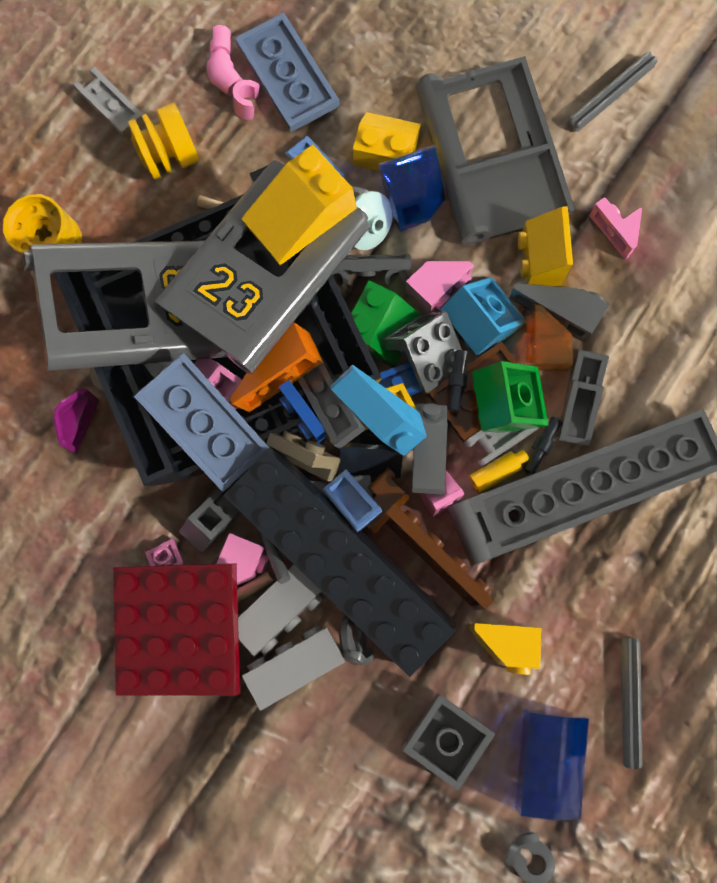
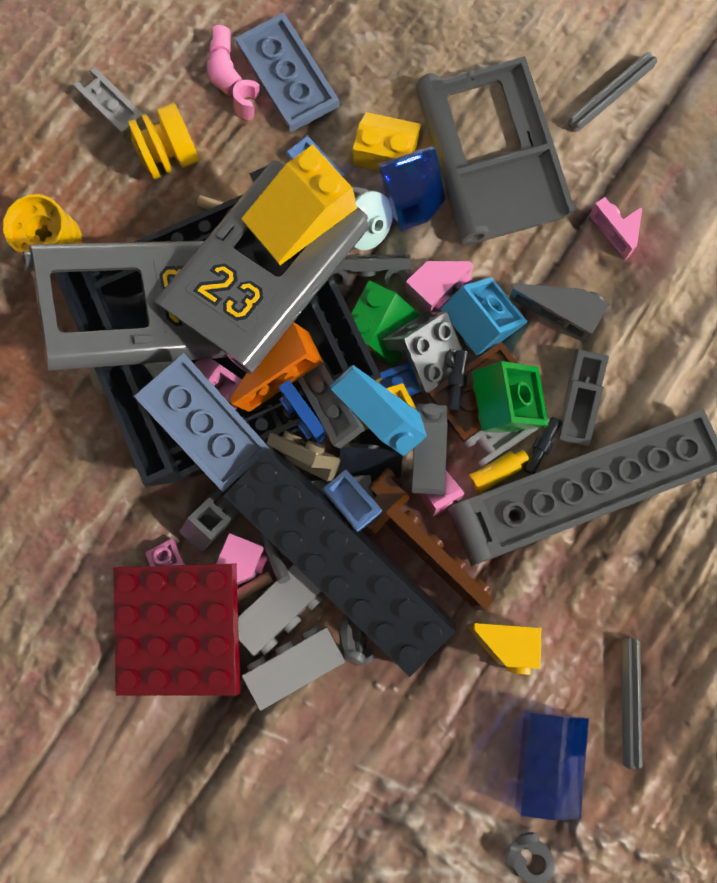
(73, 418): magenta slope -> none
(447, 741): dark grey brick -> none
(546, 248): yellow slope -> none
(550, 342): clear orange slope -> none

